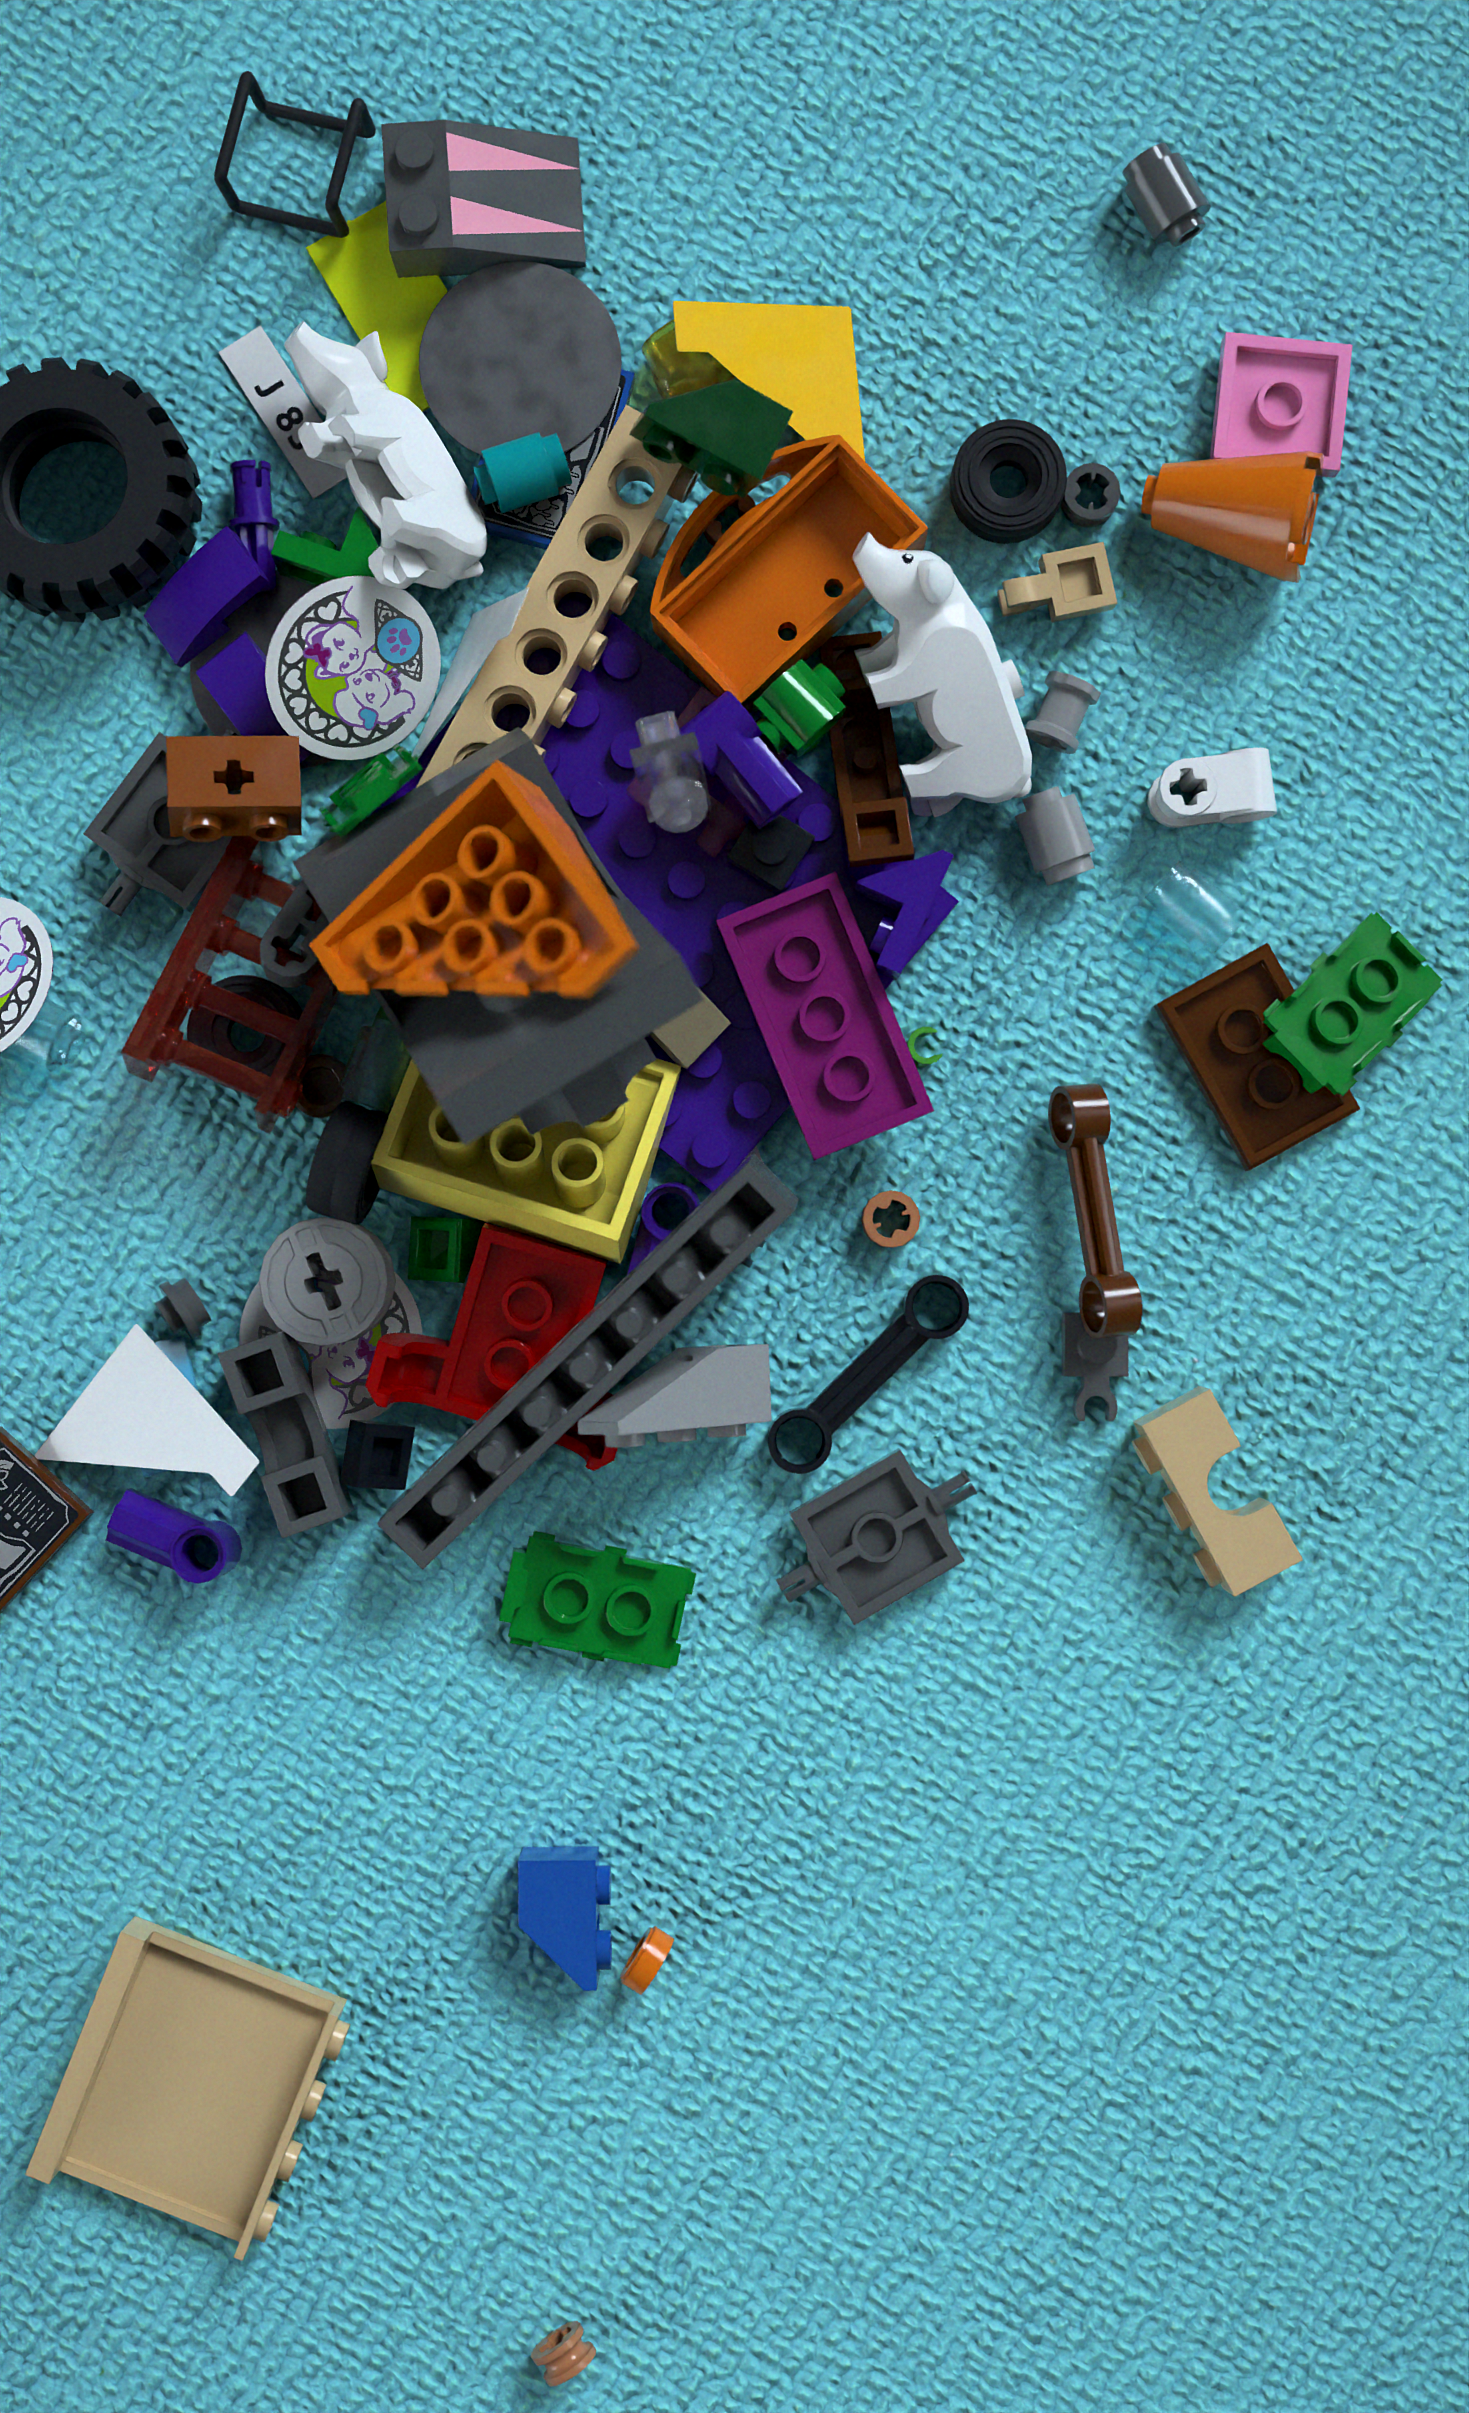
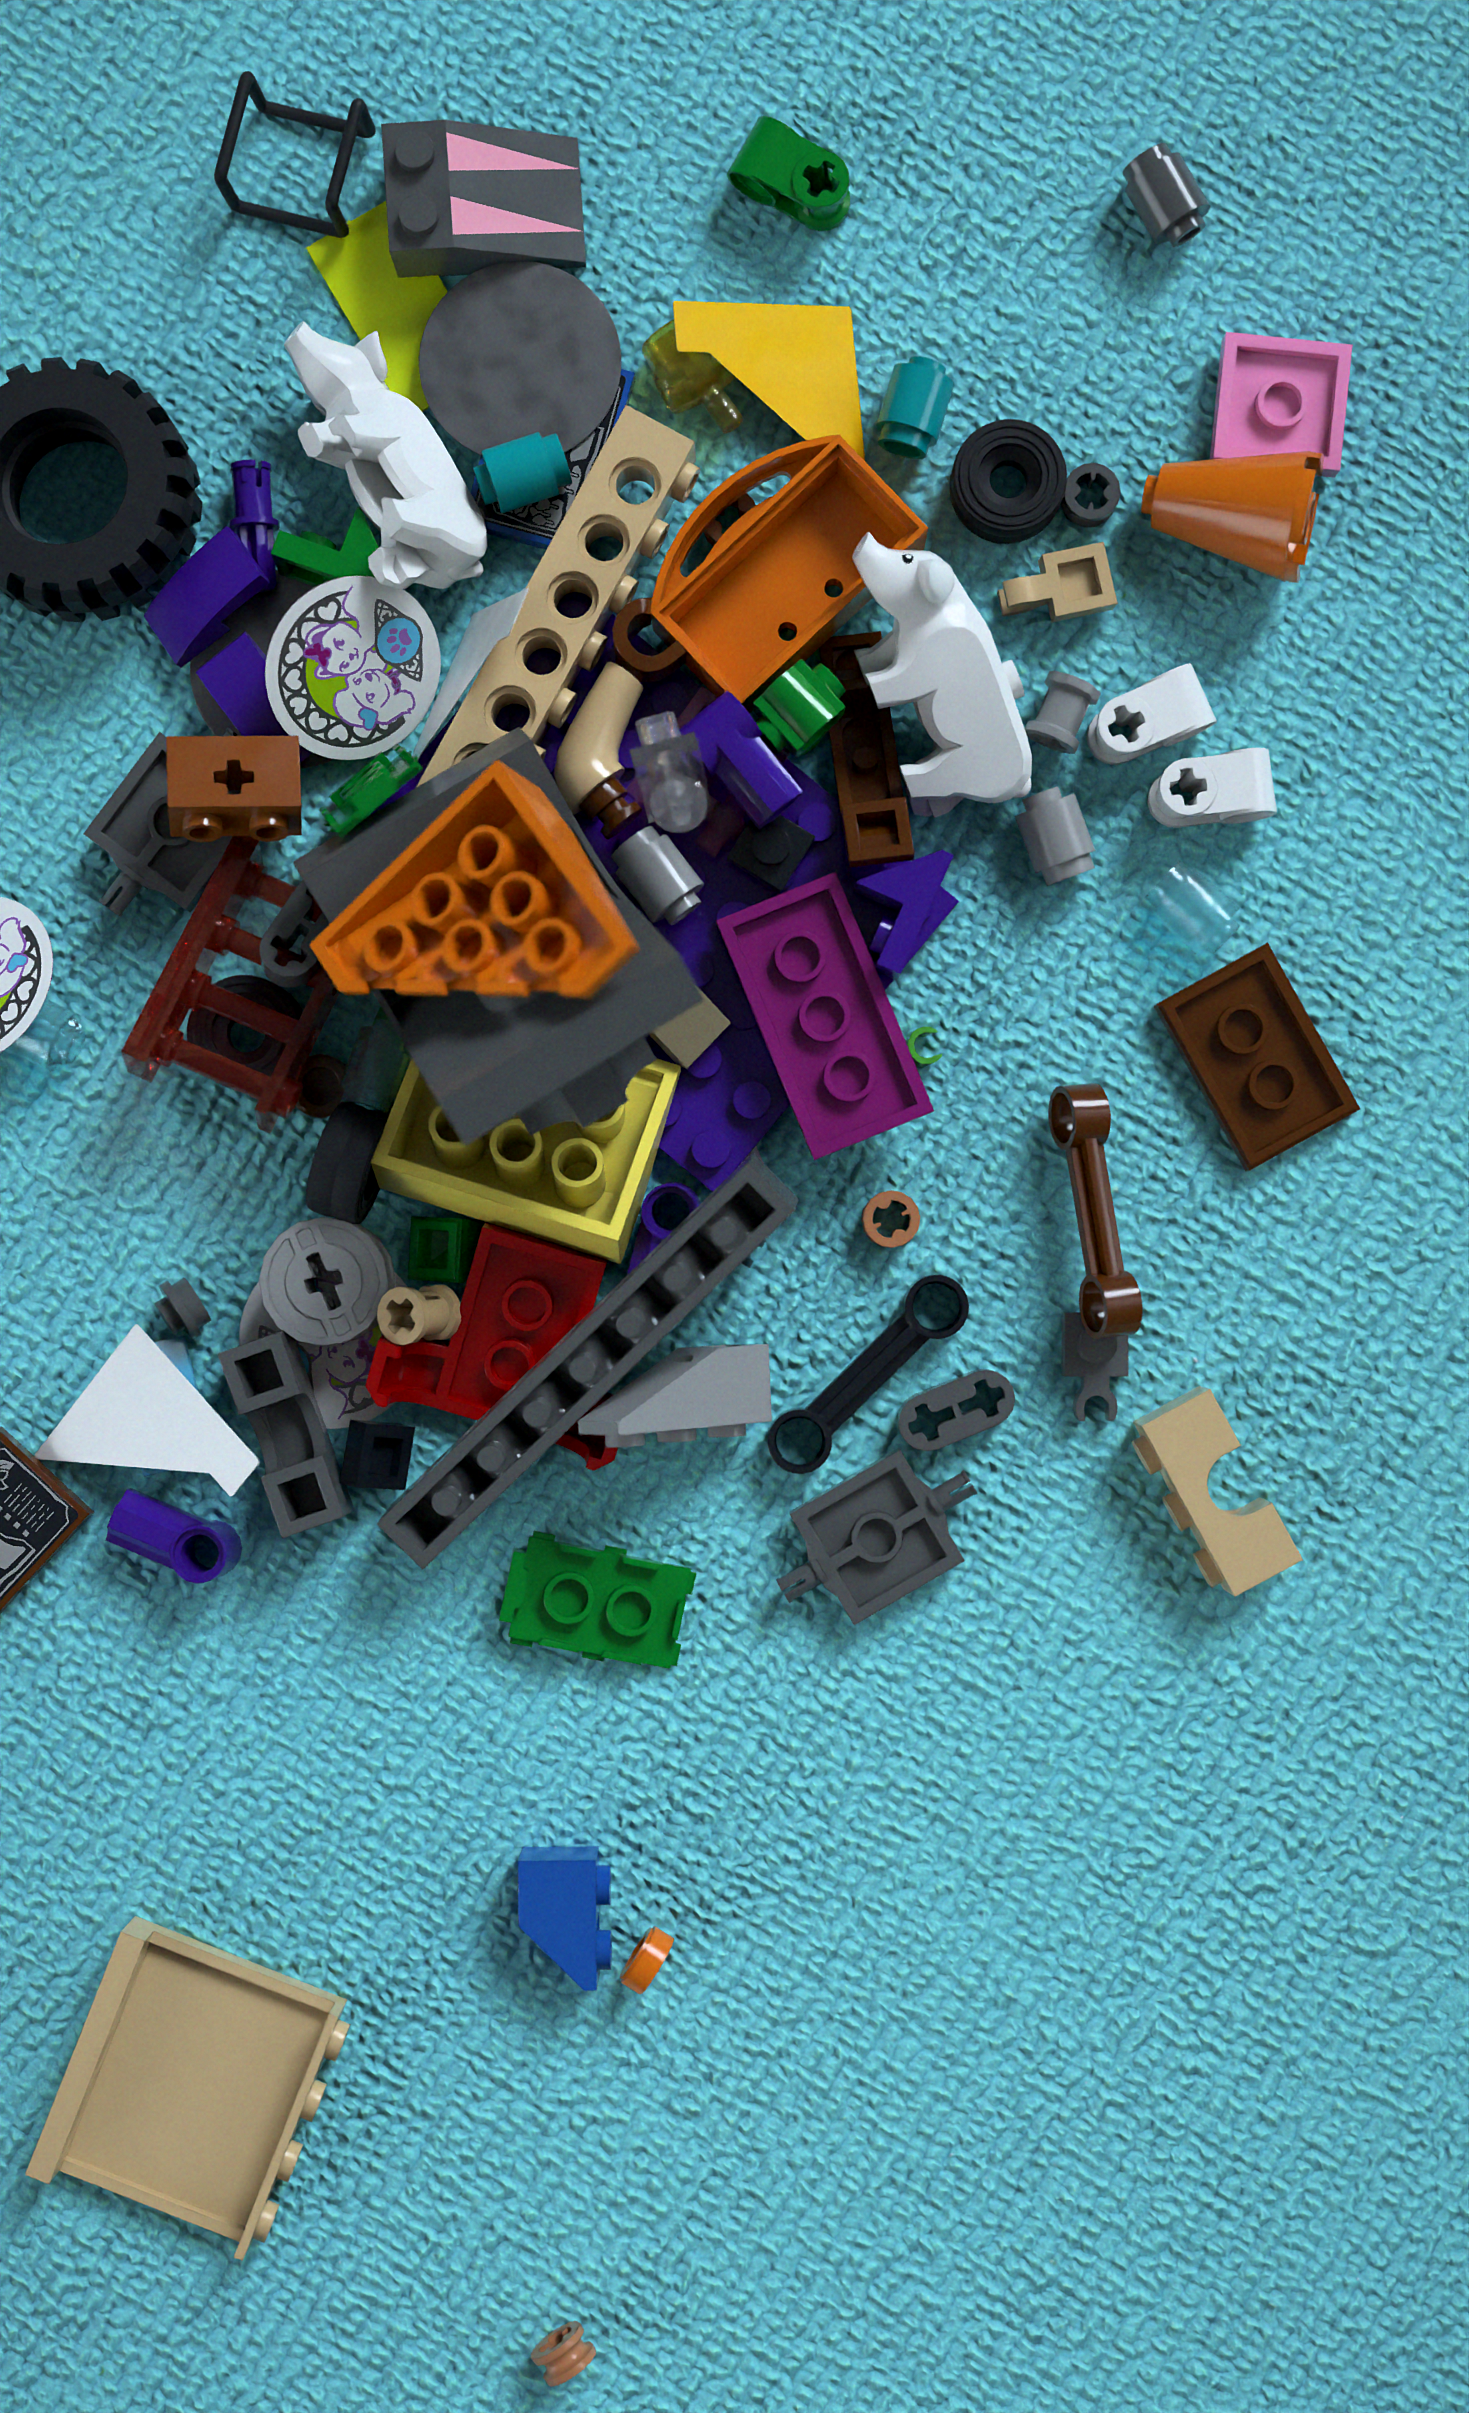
(280, 405): white sticker -> none
(411, 1314): none -> tan bush
(588, 757): none -> piece
(657, 876): none -> light grey brick
(716, 431): dark green slope -> none
(782, 168): none -> green piece
(914, 407): none -> teal brick
(961, 1424): none -> dark grey beam
(1157, 712): none -> white piece
(1350, 1006): green piece -> none

